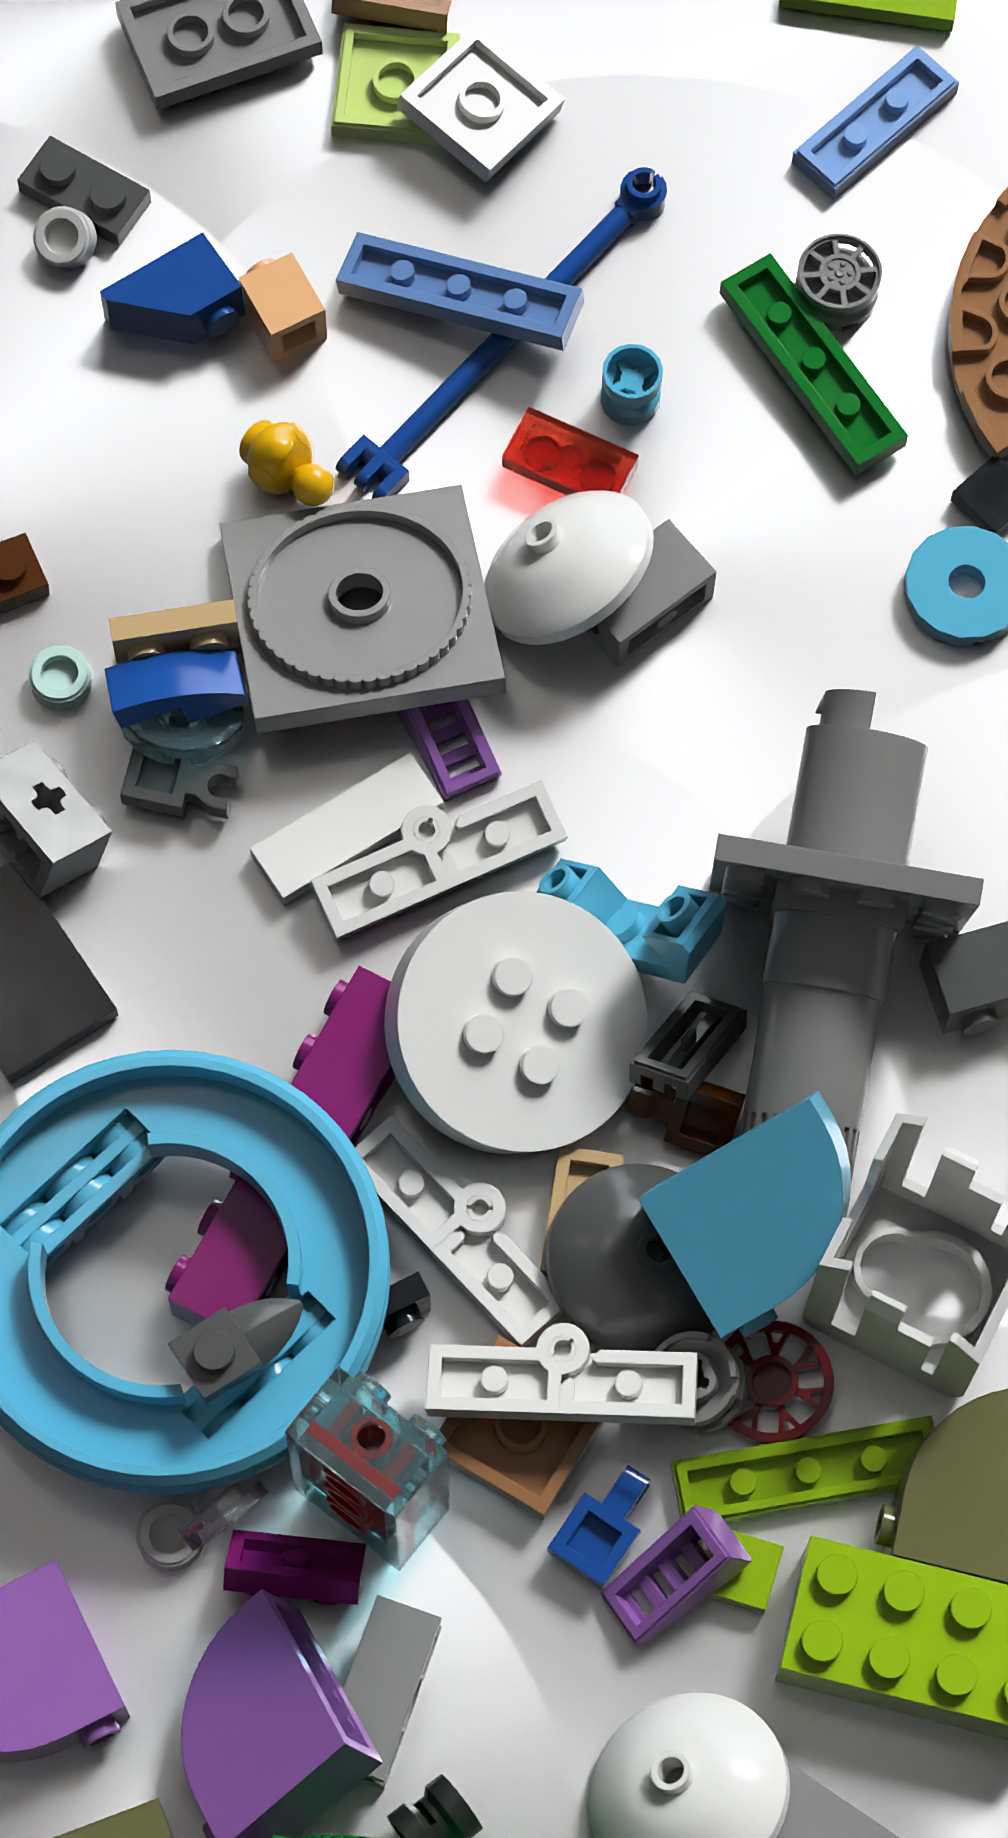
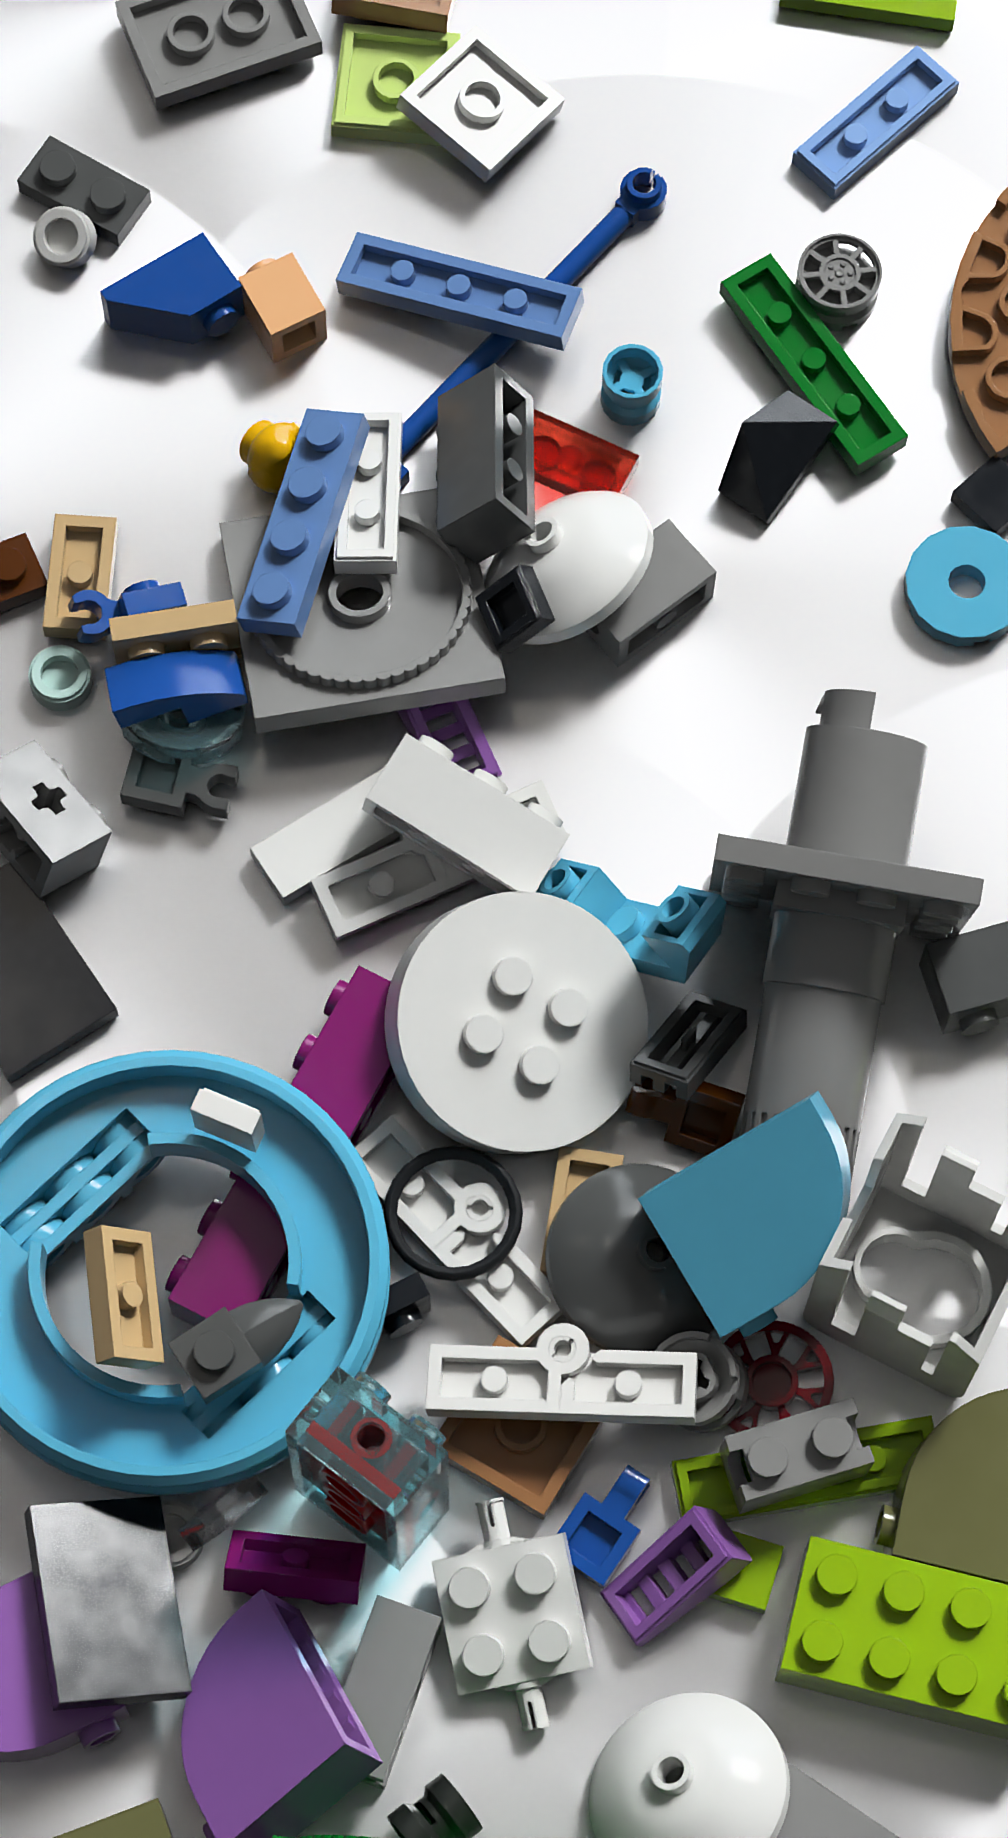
(79, 560): none -> tan plate
(107, 1602): none -> tile
(123, 1297): none -> tan plate
(135, 599): none -> blue plate
(227, 1119): none -> white tile
(303, 523): none -> medium blue plate
(370, 519): none -> white tile
(463, 1272): none -> black tyre
(465, 817): none -> white brick
(485, 464): none -> dark grey brick
(512, 1614): none -> white plate
(515, 608): none -> black tile
(774, 454): none -> black slope
(795, 1456): none -> light grey brick

